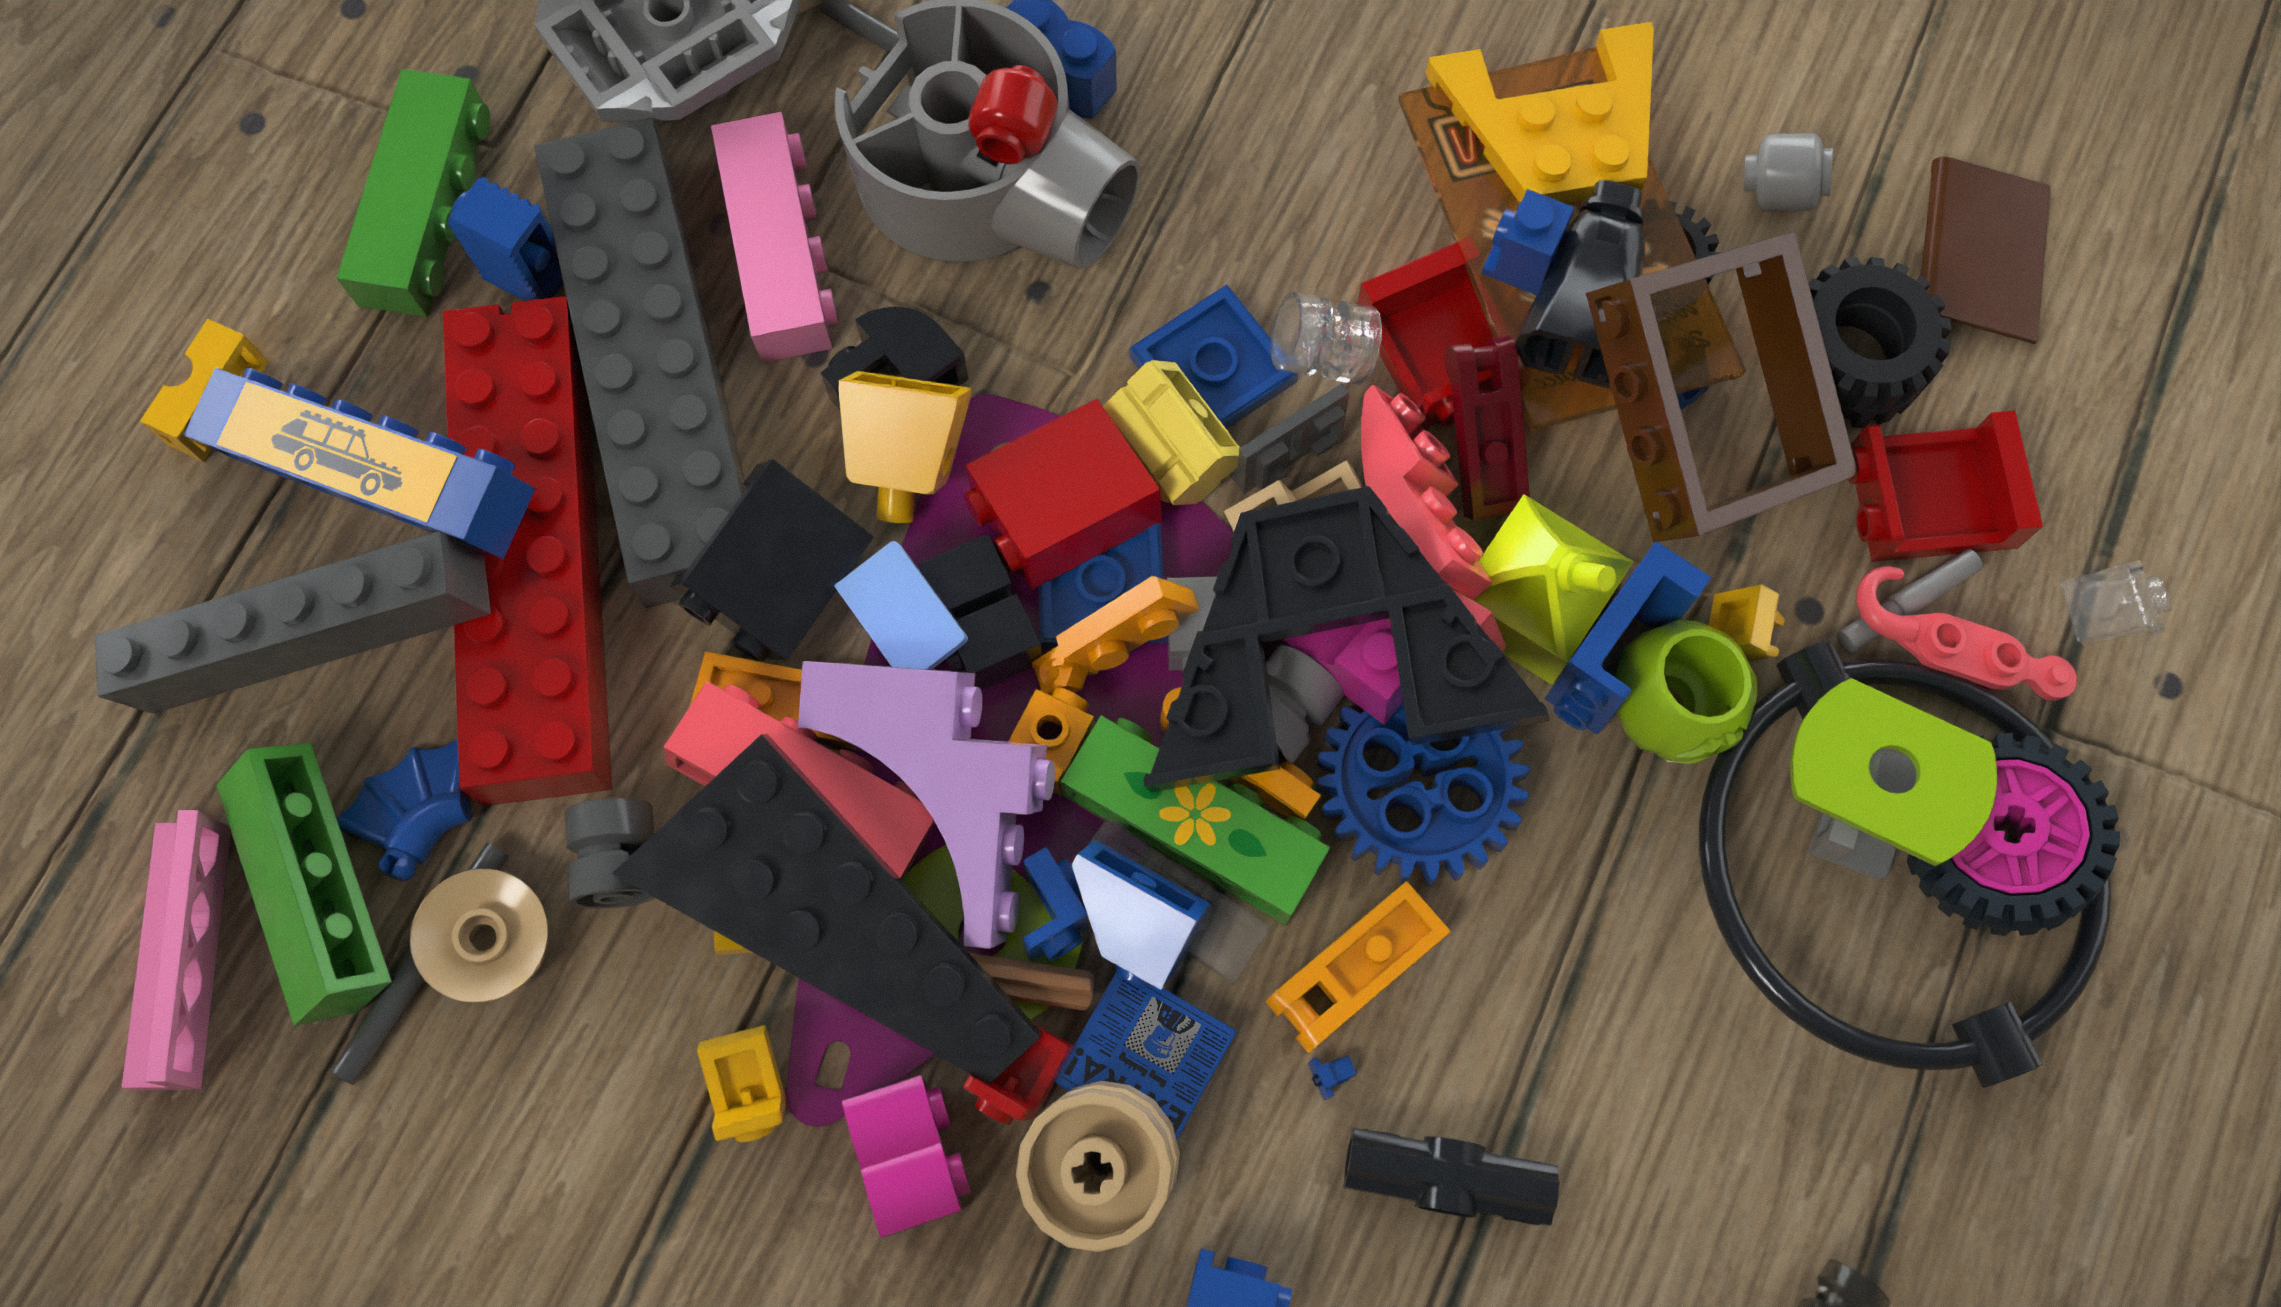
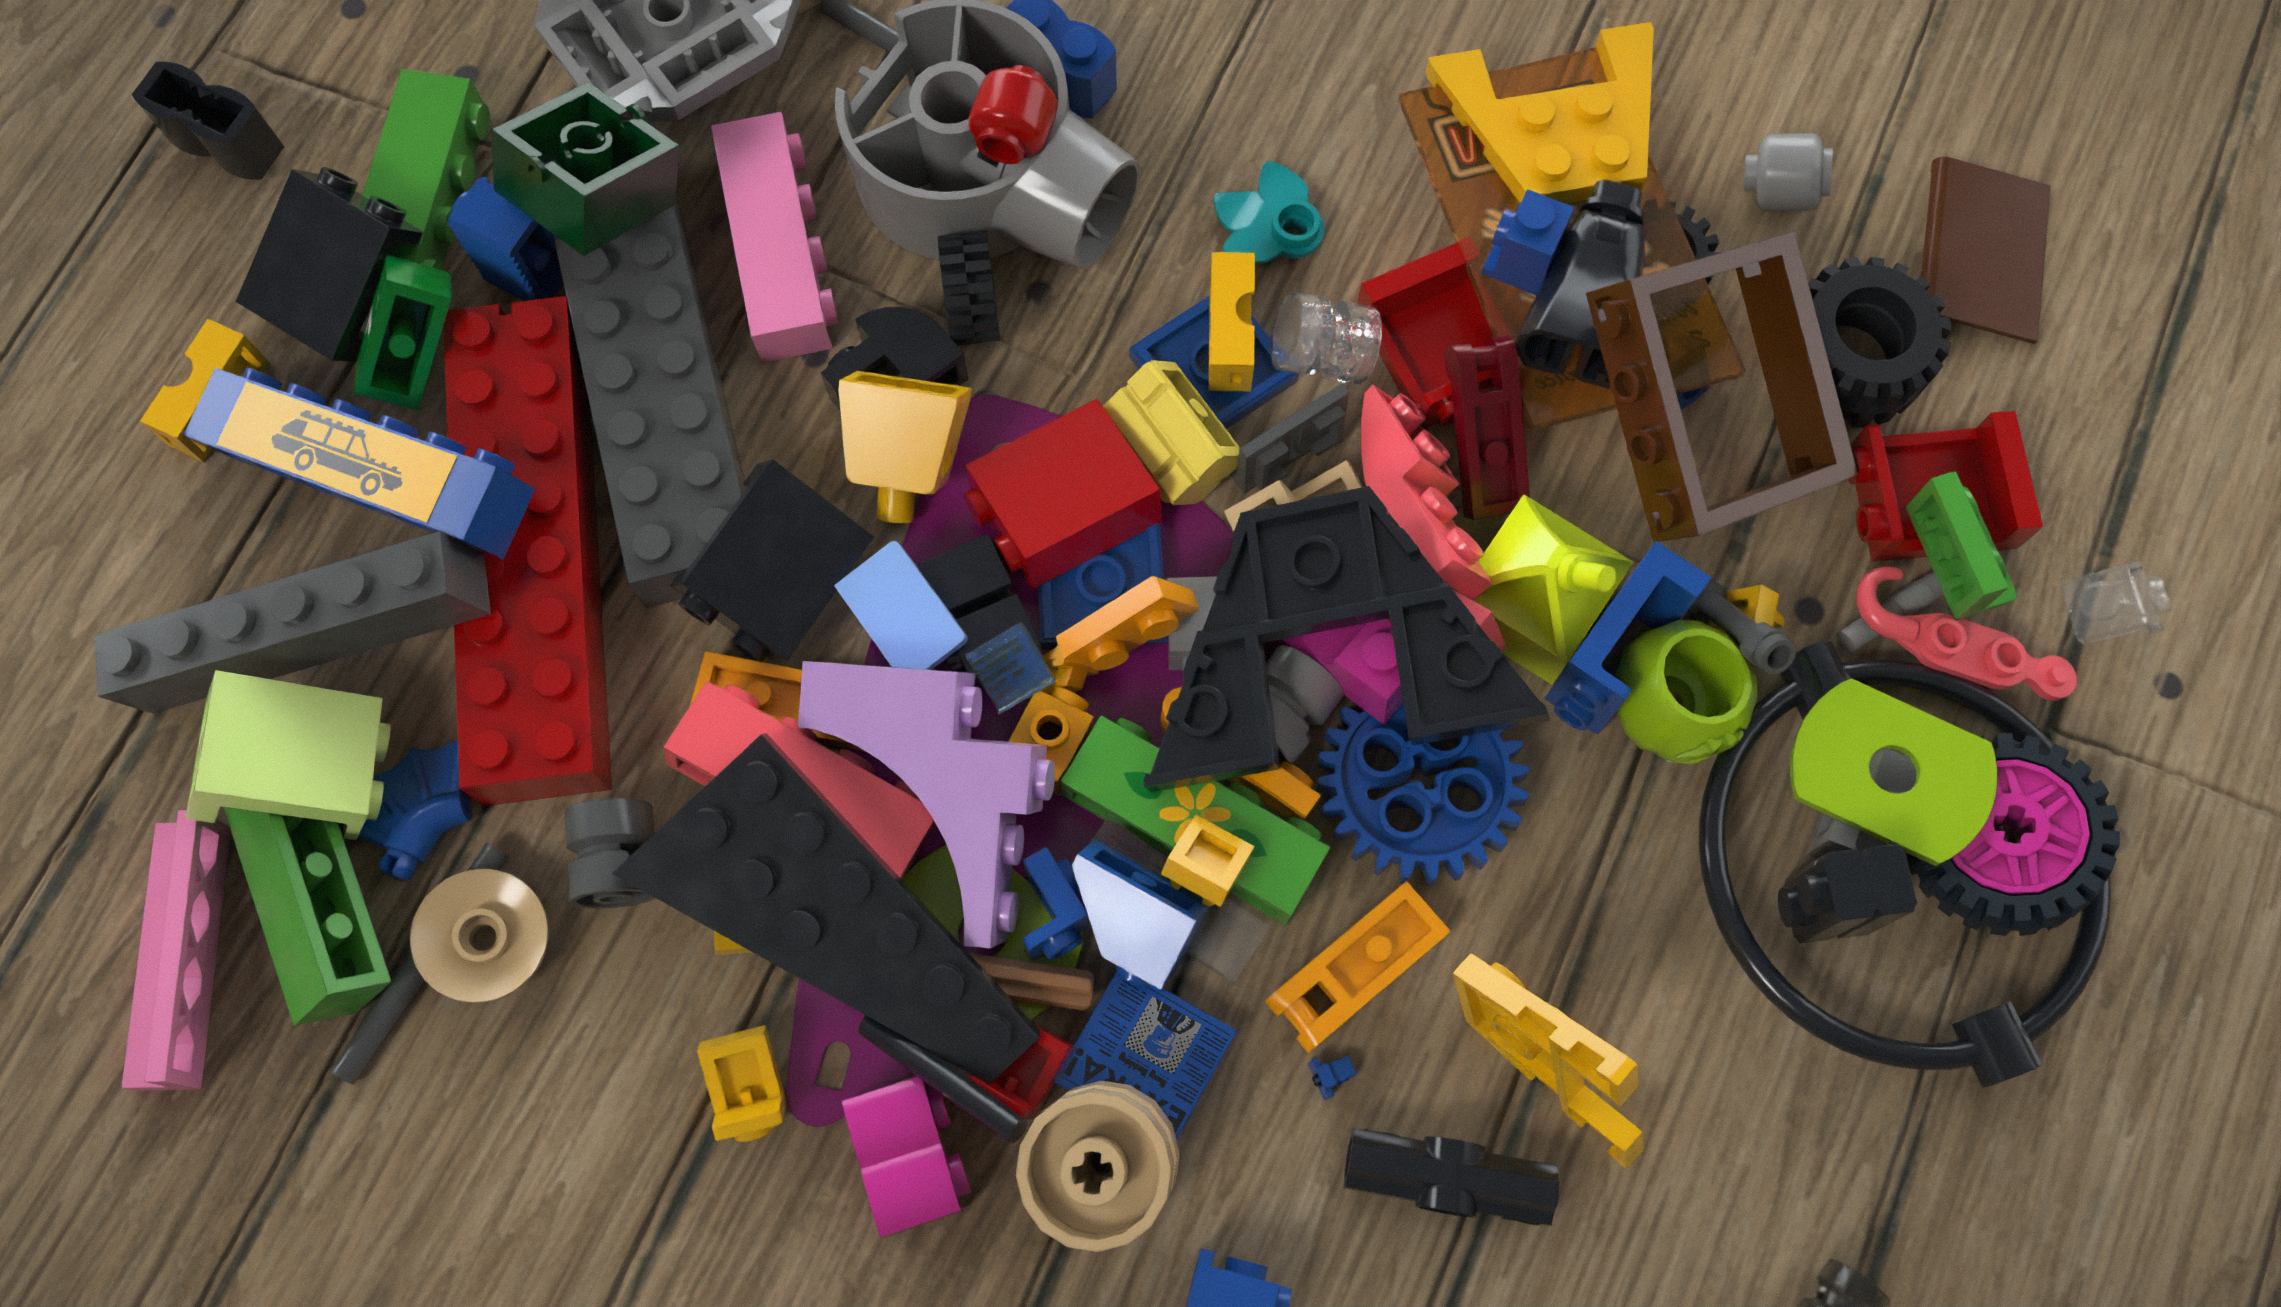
(208, 120): none -> black brick
(288, 752): none -> yellowish green panel
(323, 261): none -> black panel
(402, 332): none -> green brick
(585, 167): none -> dark green brick
(946, 1080): none -> black bar
(968, 288): none -> black tyre
(1010, 667): none -> clear light blue tile
(1207, 861): none -> yellow tile
(1230, 322): none -> yellow piece
(1262, 217): none -> teal plate
(1553, 1049): none -> yellow wing
(1758, 641): none -> dark grey bar
(1847, 894): none -> black brick
(1960, 547): none -> bright green bracket

